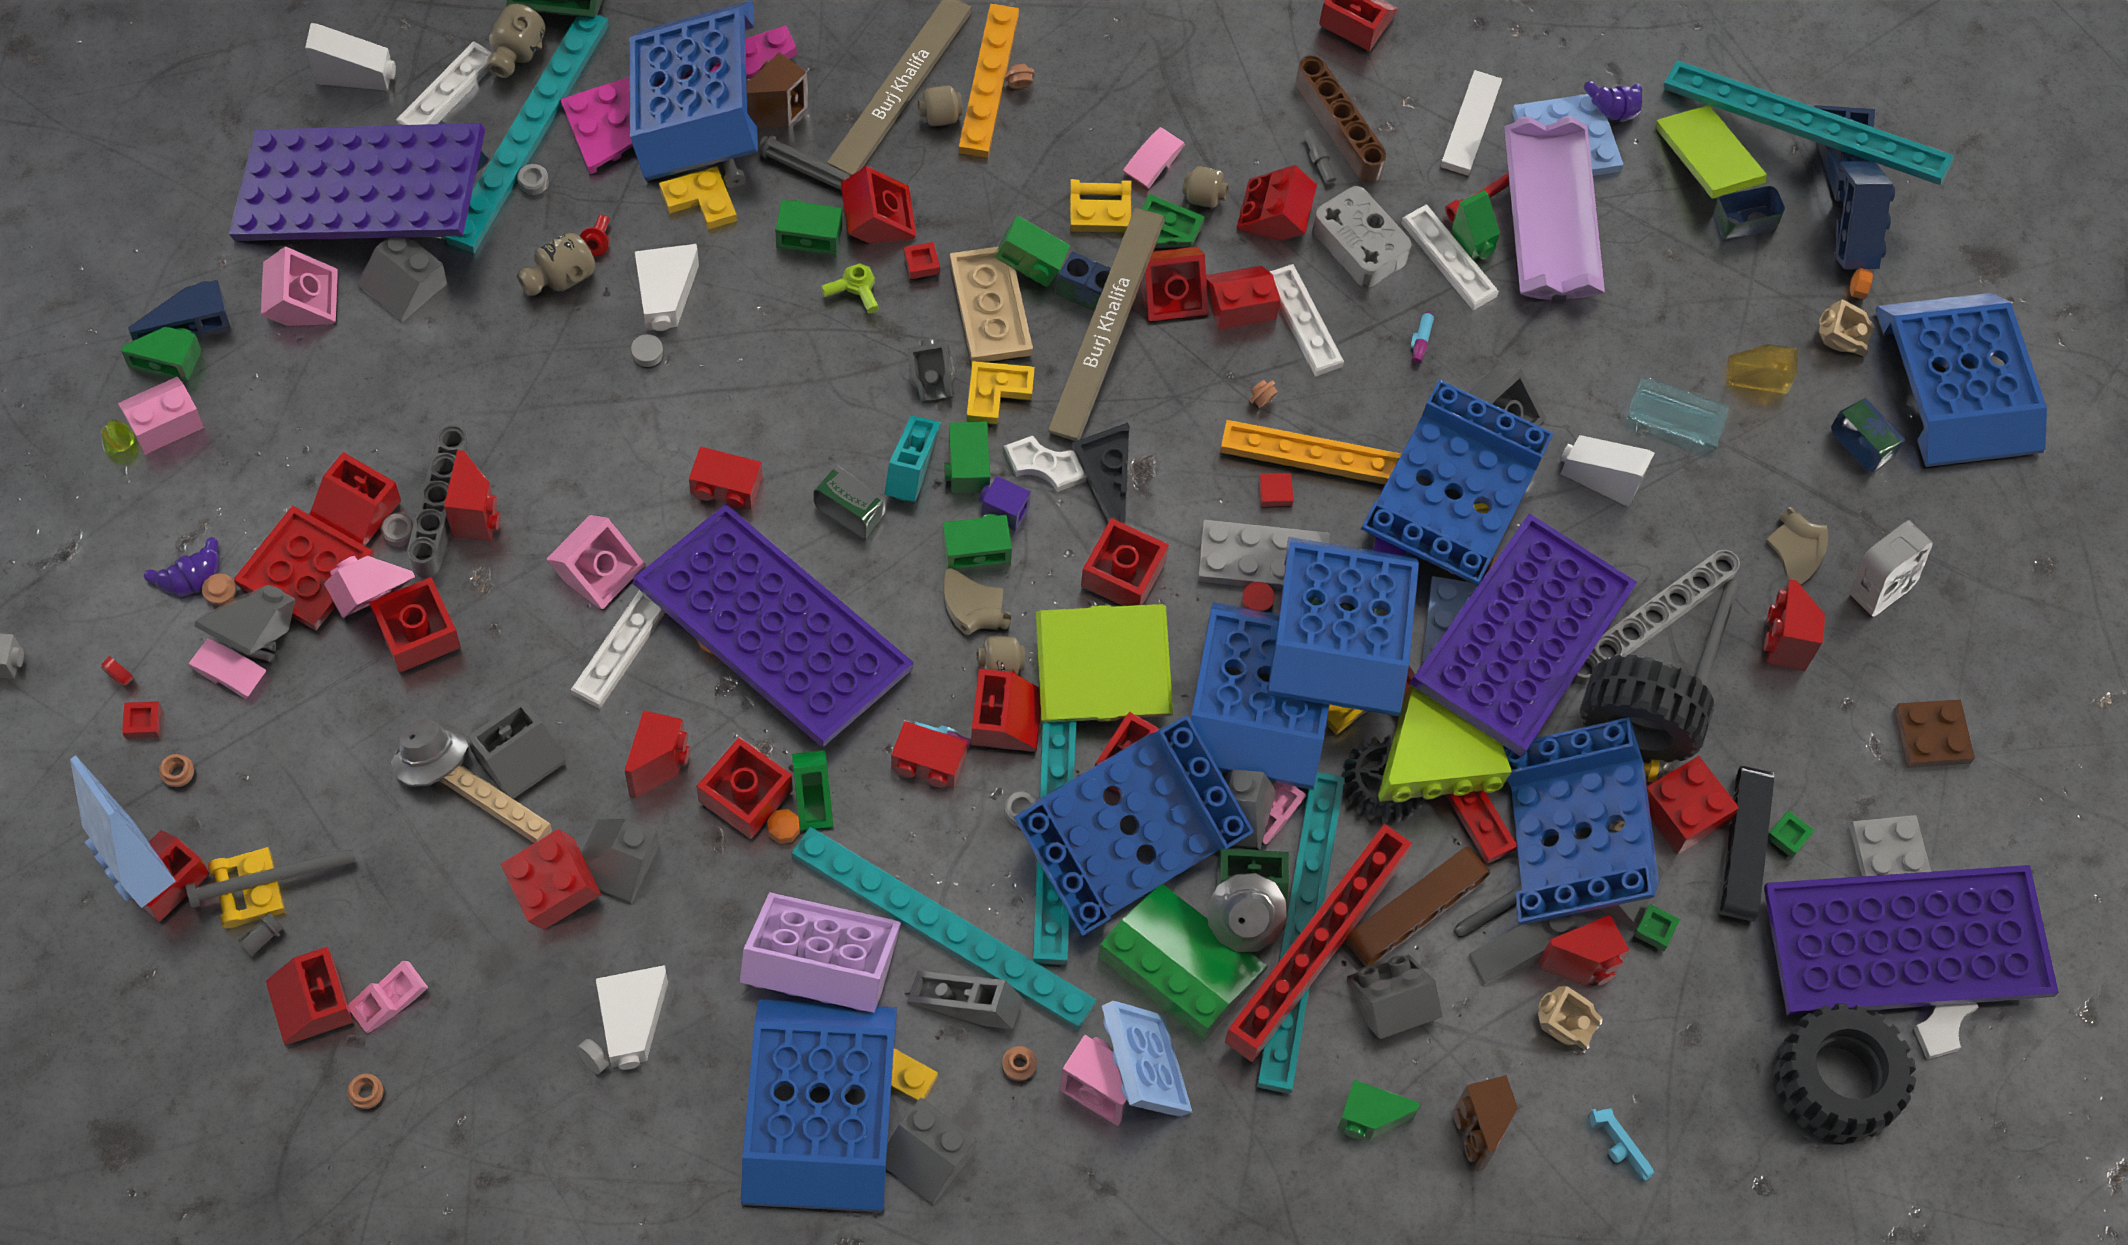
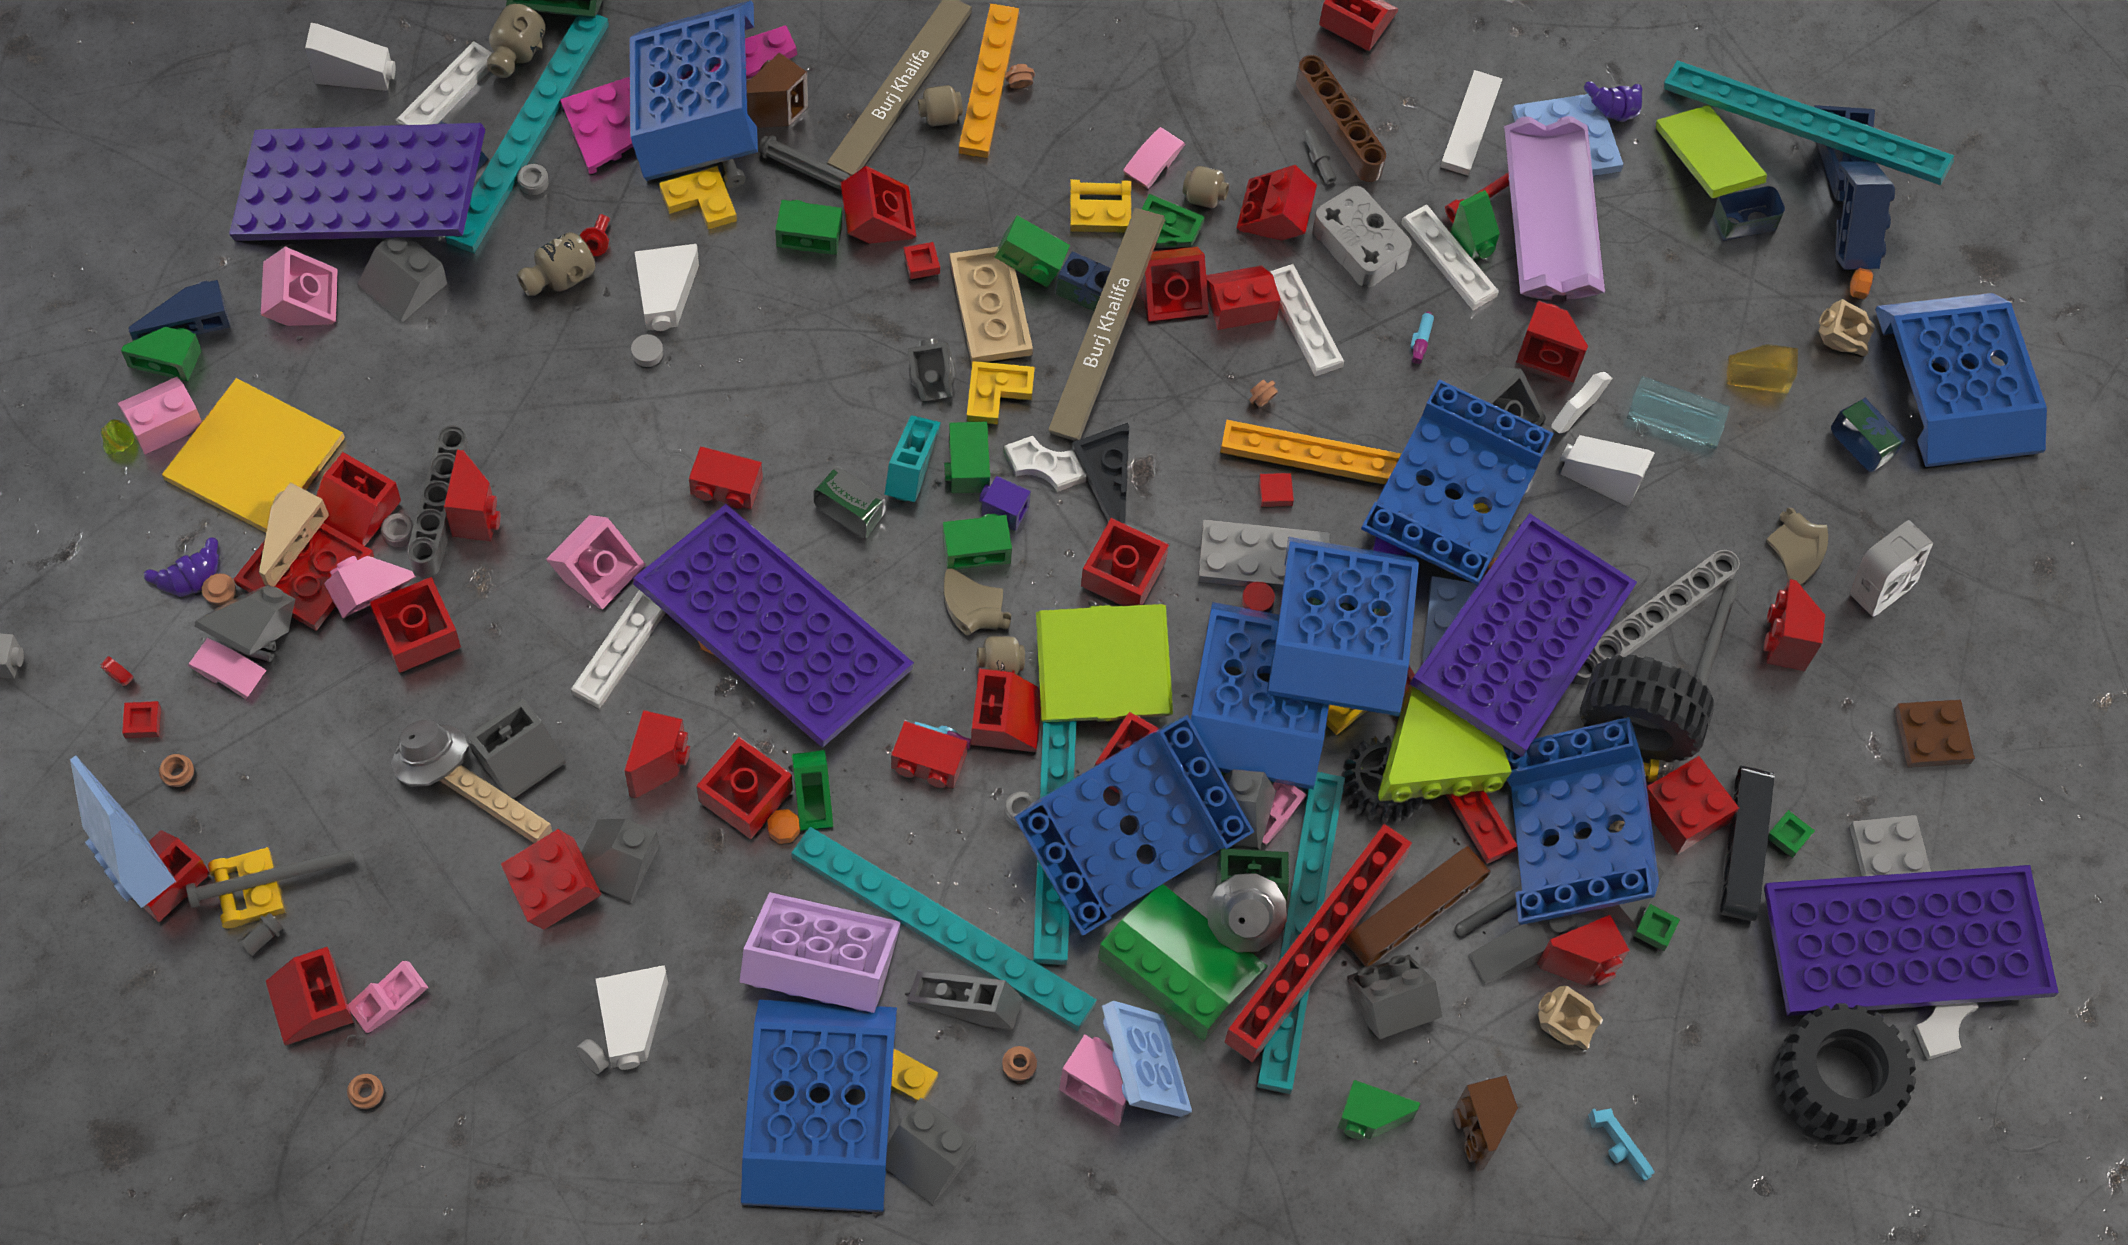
(251, 453): none -> yellow tile
(291, 525): none -> tan slope
(857, 280): lime piece -> none
(1553, 343): none -> red slope
(1581, 401): none -> white tile

